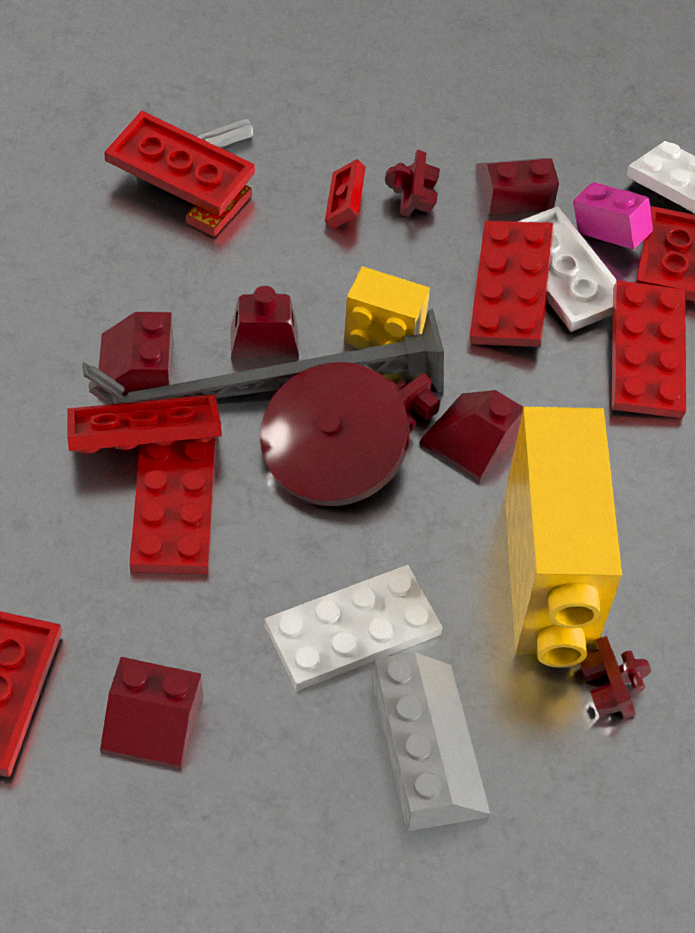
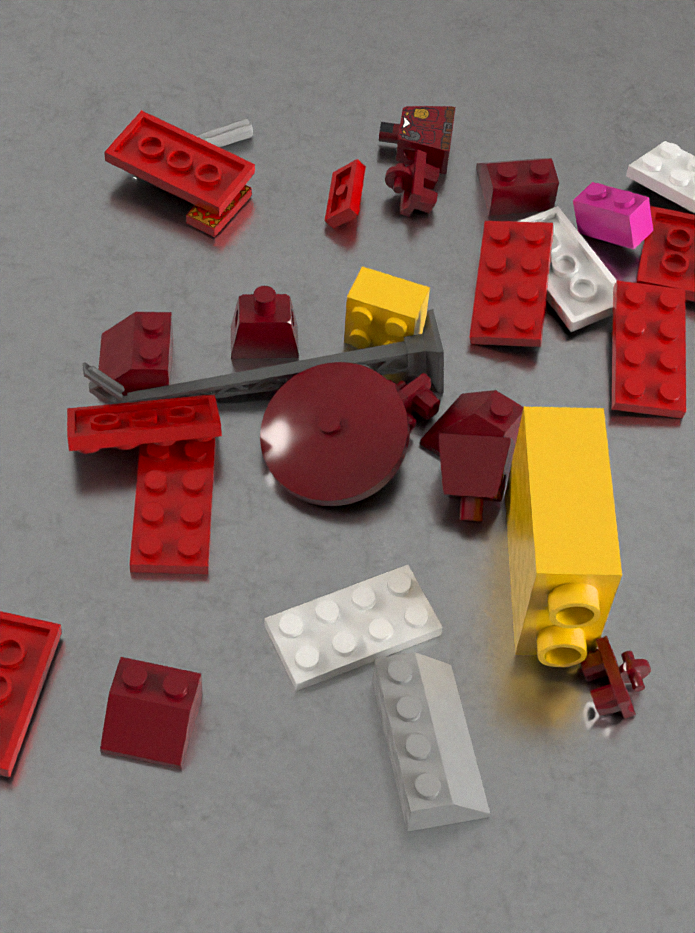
(424, 130): none -> dark red torso
(475, 470): none -> dark red torso

